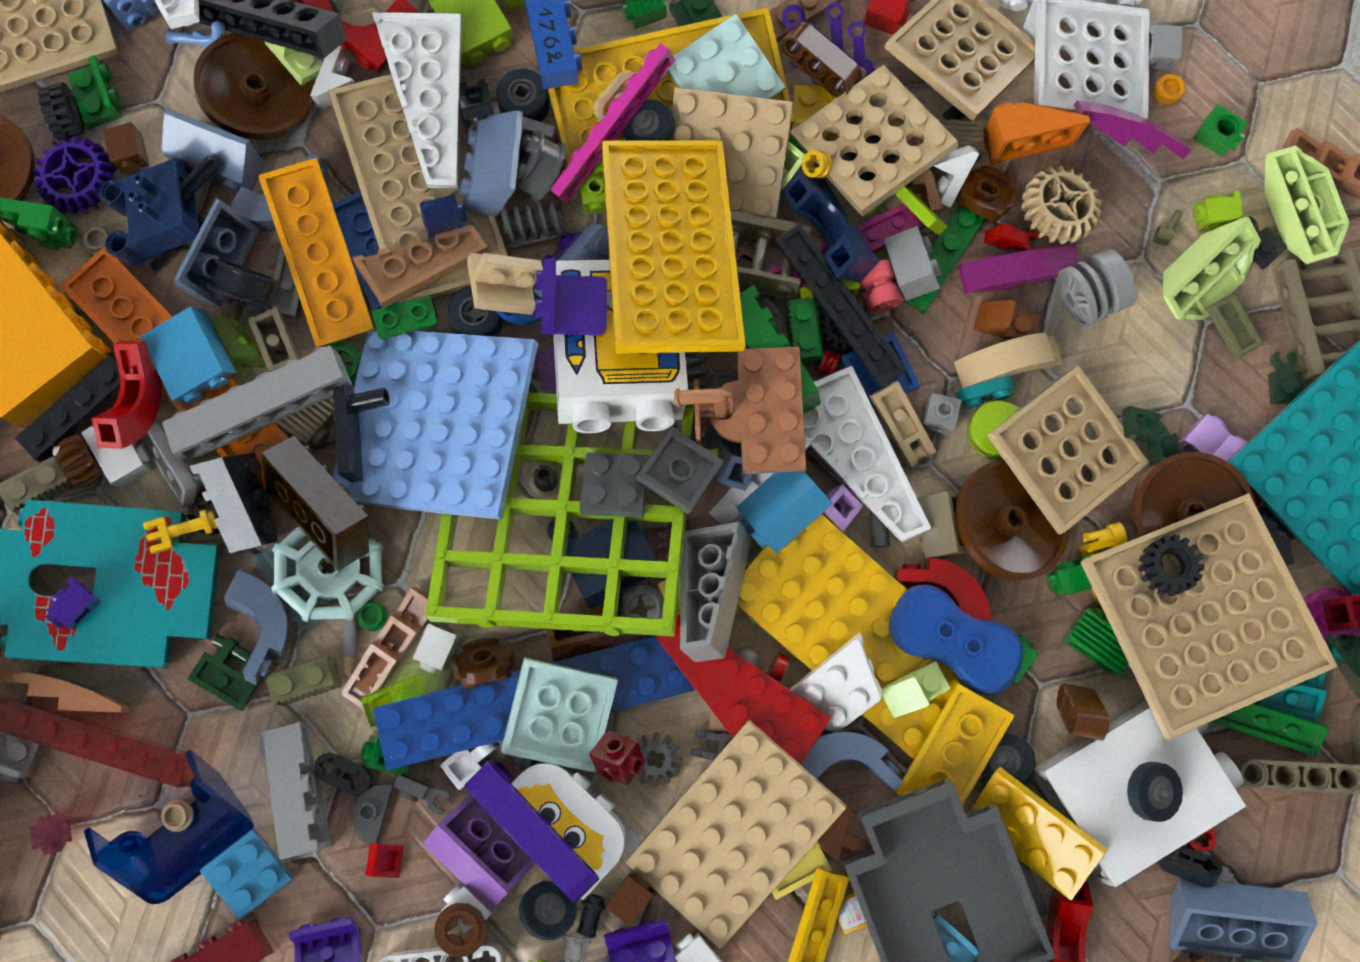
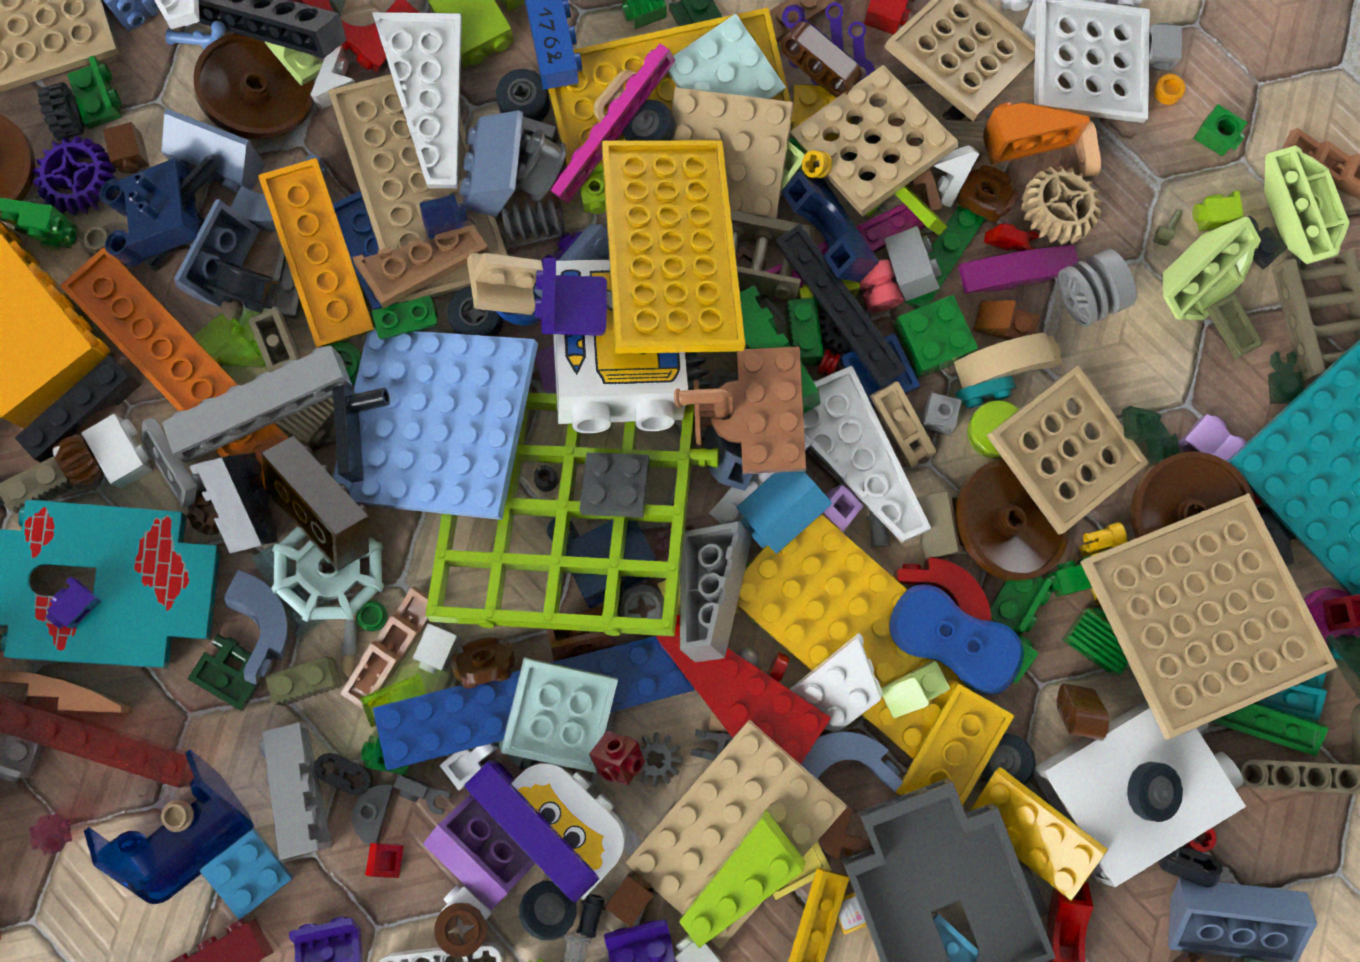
(137, 400): red arch -> none
(165, 532): yellow hinge -> none
(189, 355): dark azure brick -> none
(475, 101): black hinge -> none
(679, 470): dark grey plate -> none
(747, 877): none -> lime wedge
(934, 336): none -> green brick
(1018, 602): none -> green bracket
(1088, 152): none -> light nougat beam
(1126, 125): magenta slope -> none
(1187, 558): black tyre -> none

